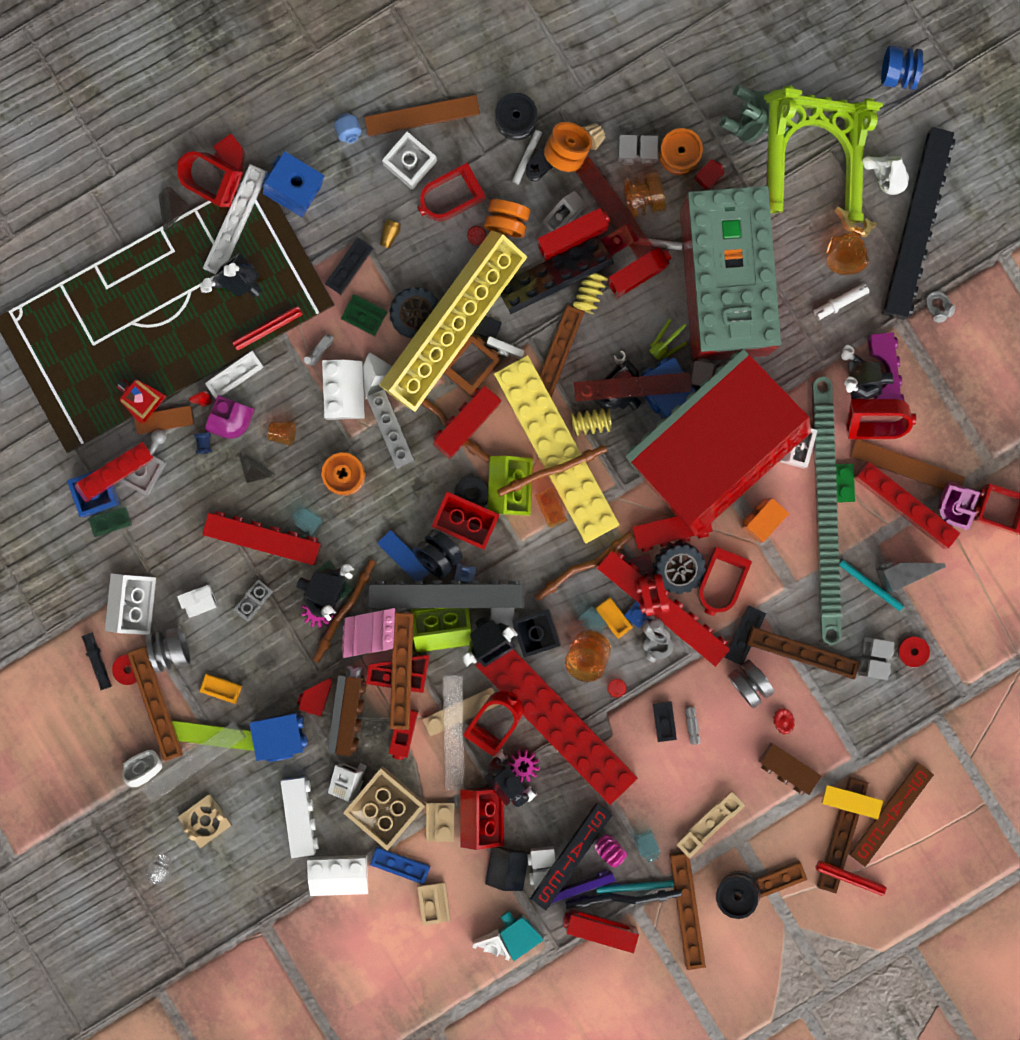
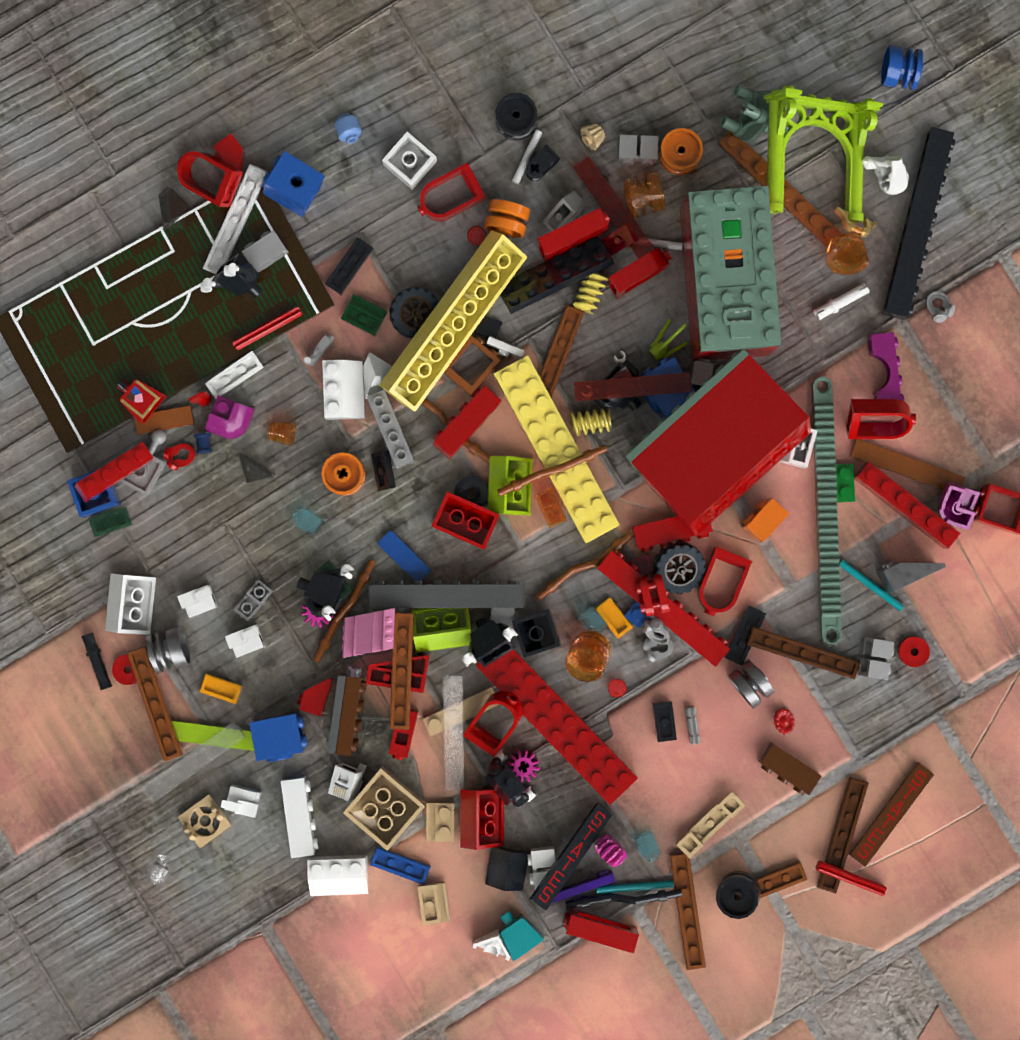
(141, 768): white piece -> none
(175, 464): none -> red piece
(242, 801): none -> white piece
(245, 641): none -> white piece
(261, 538): red brick -> none
(264, 251): none -> light grey brick
(383, 470): none -> black plate
(389, 233): pearl gold cone -> none
(422, 115): dark orange tile -> none
(437, 553): black wheel -> none
(465, 573): medium blue tile -> none
(567, 146): orange wheel -> none
(709, 174): red brick -> none
(793, 200): none -> dark orange plate
(852, 801): yellow tile -> none
(864, 377): black torso -> none

